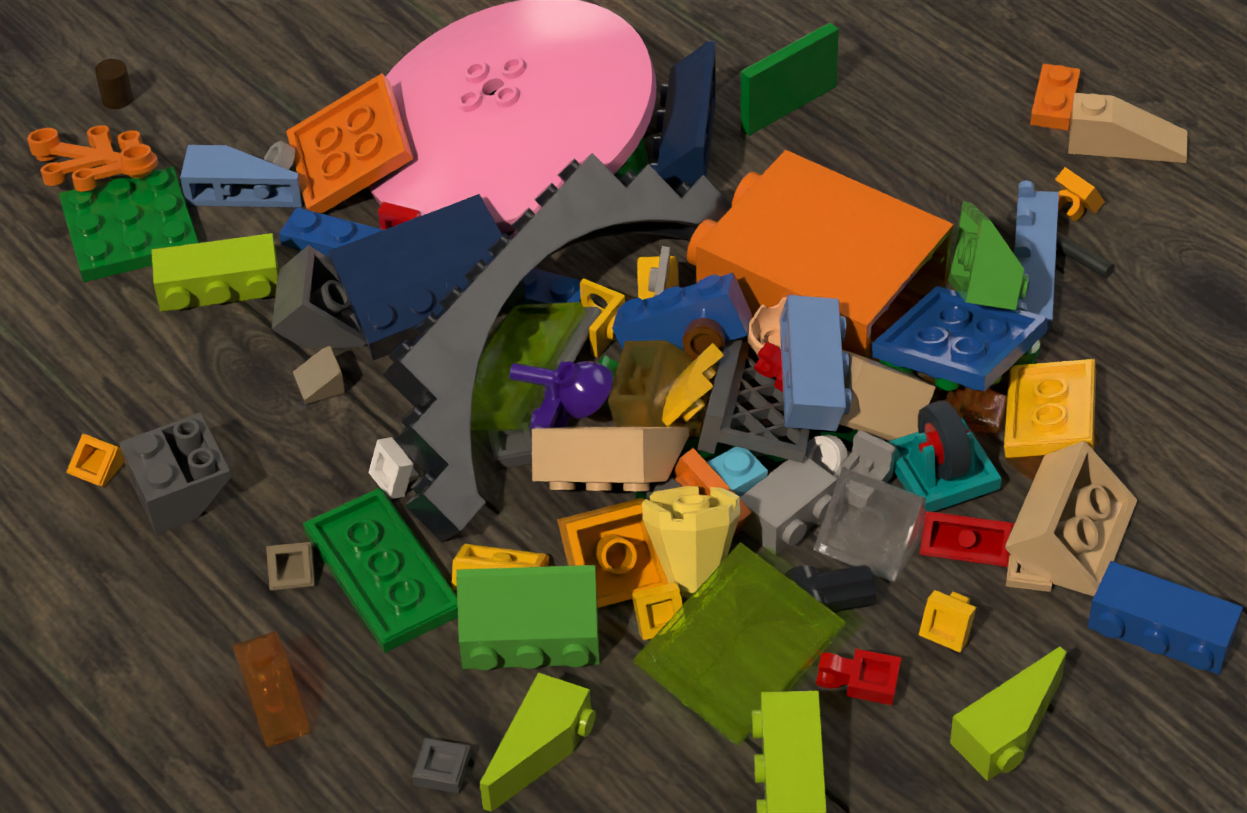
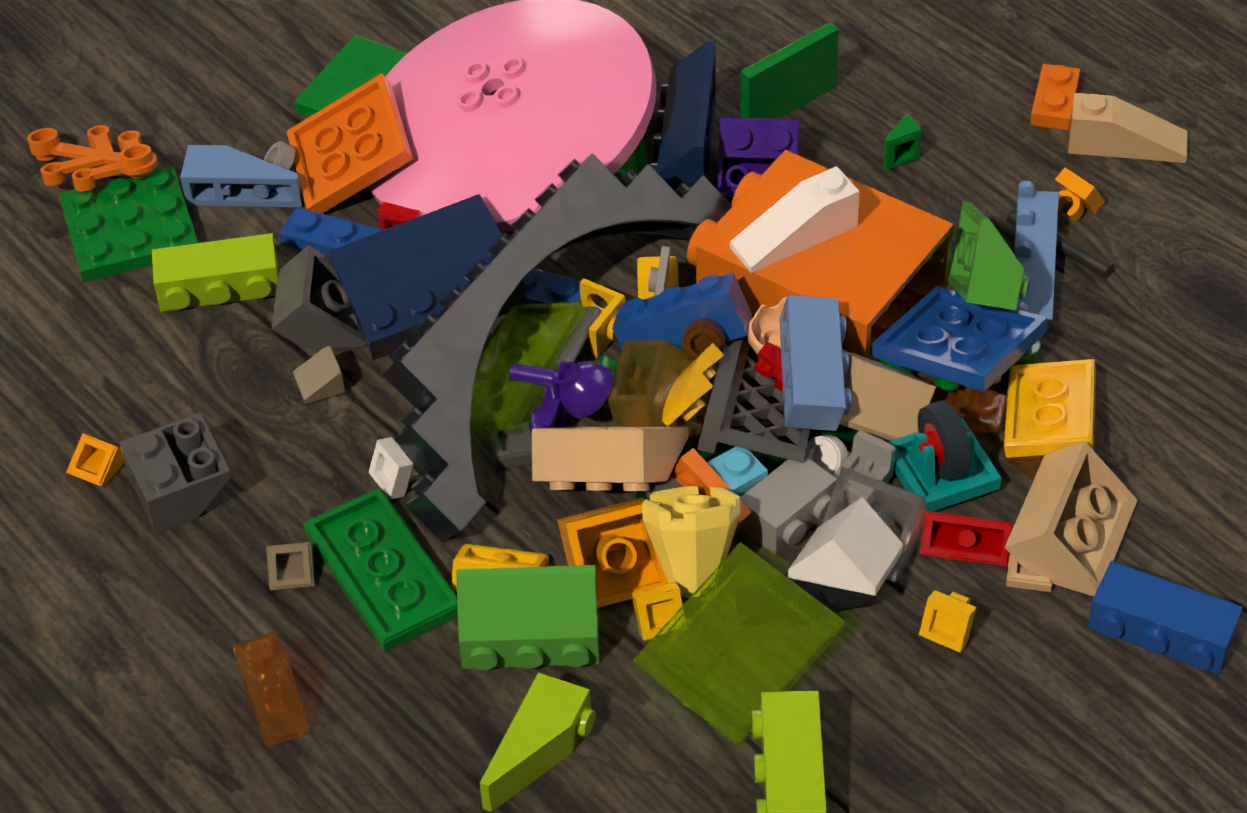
(114, 83): dark brown piece -> none
(348, 70): none -> green tile
(441, 765): dark grey tile -> none
(752, 146): none -> dark purple slope
(799, 220): none -> white slope
(849, 551): none -> white slope
(868, 675): red plate -> none
(902, 143): none -> green slope
(1002, 723): lime slope -> none

